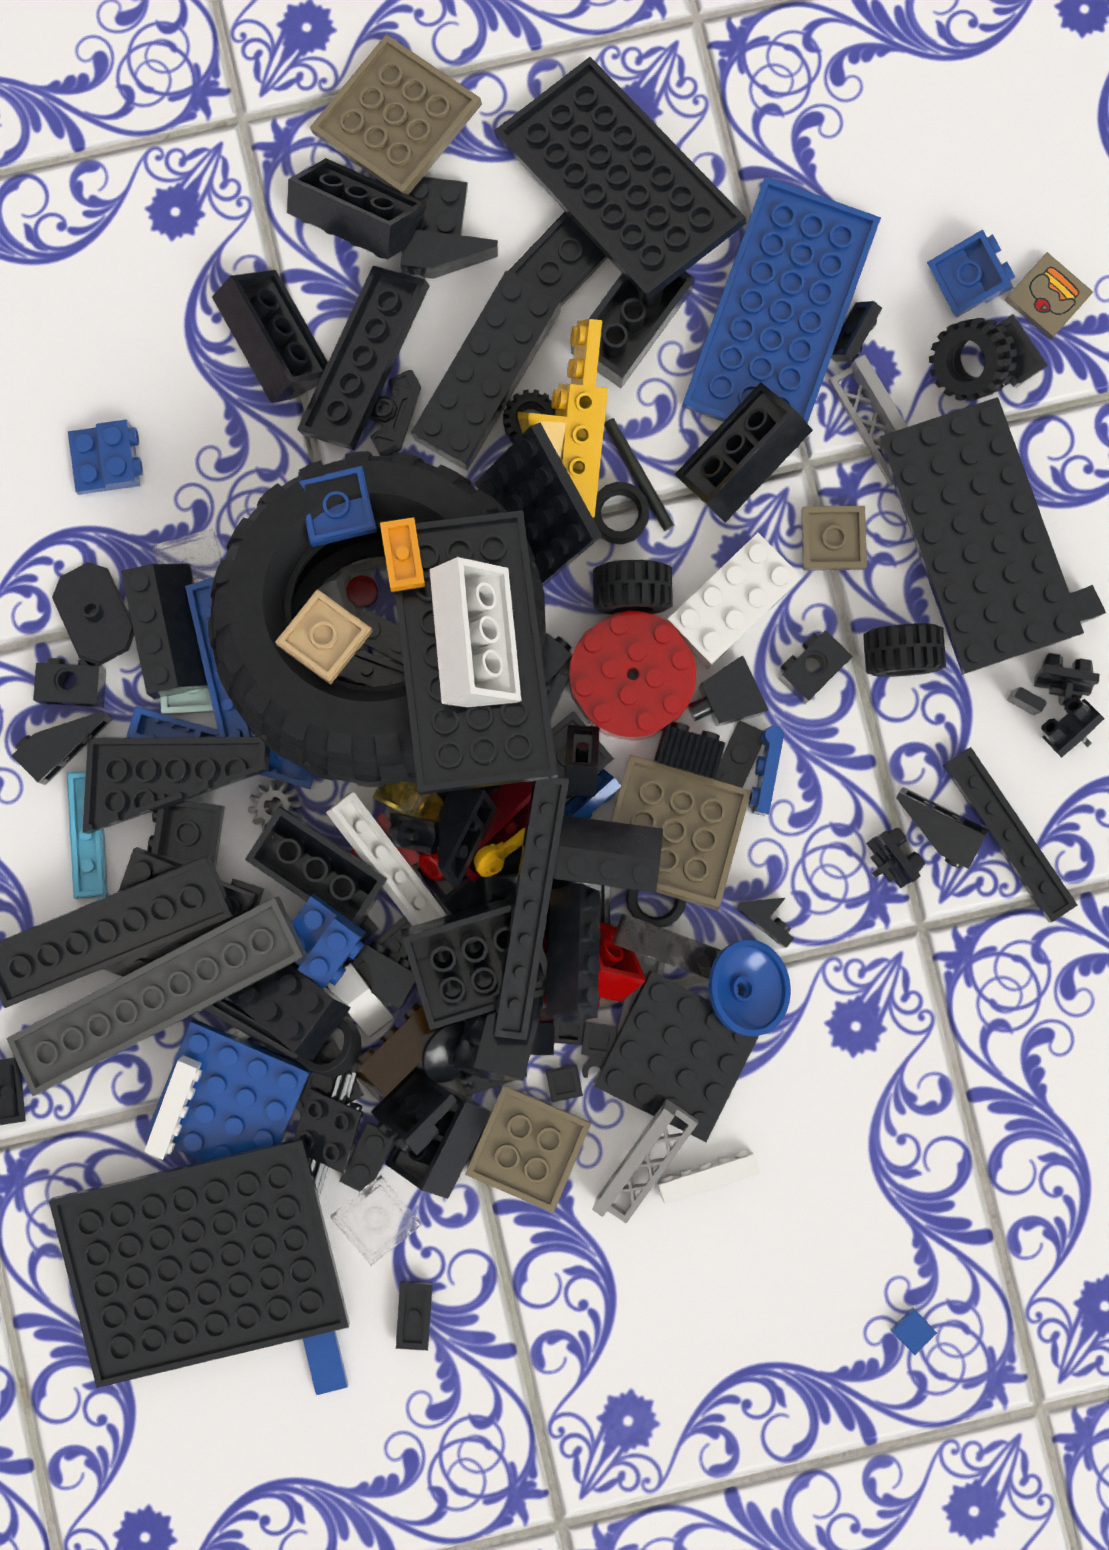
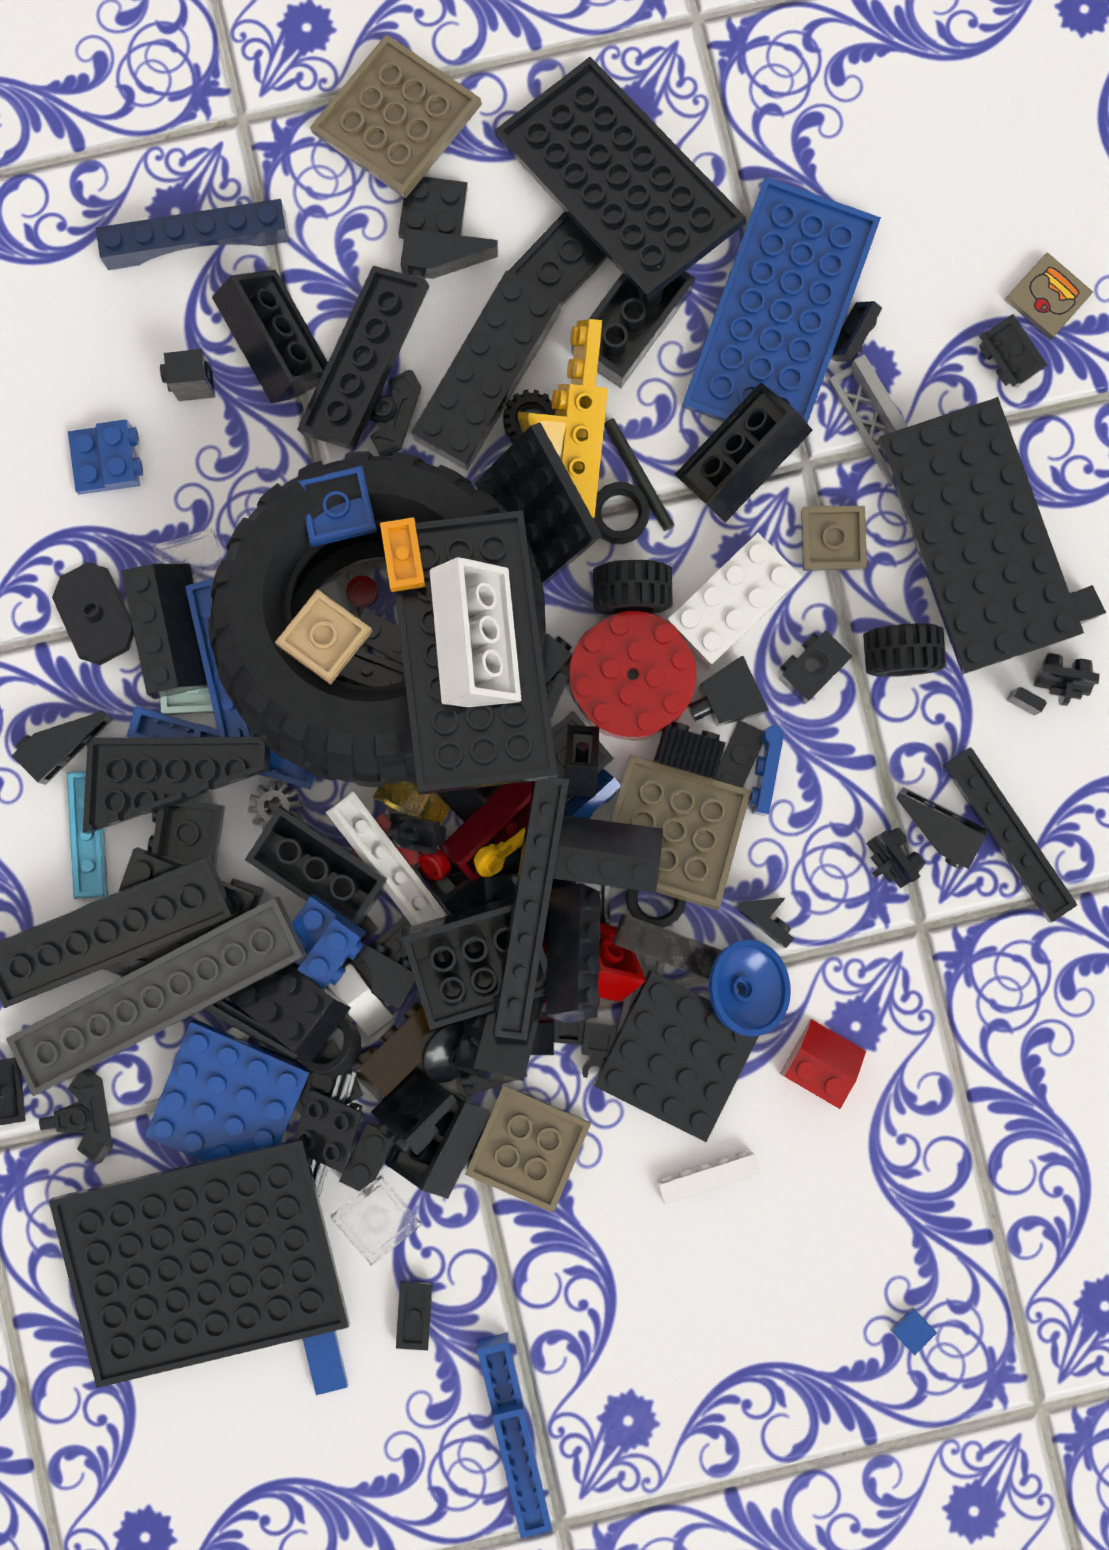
(50, 683): black brick -> none
(85, 1116): none -> black piece
(144, 240): none -> dark blue arch
(173, 1107): white piece -> none
(188, 375): none -> black brick
(354, 208): black slope -> none
(461, 829): black slope -> none
(514, 1435): none -> blue slope
(564, 1083): black tile -> none
(635, 1158): light grey fence -> none
(824, 1064): none -> red slope
(948, 359): black tyre -> none
(971, 273): blue plate -> none
(1073, 727): black hips -> none

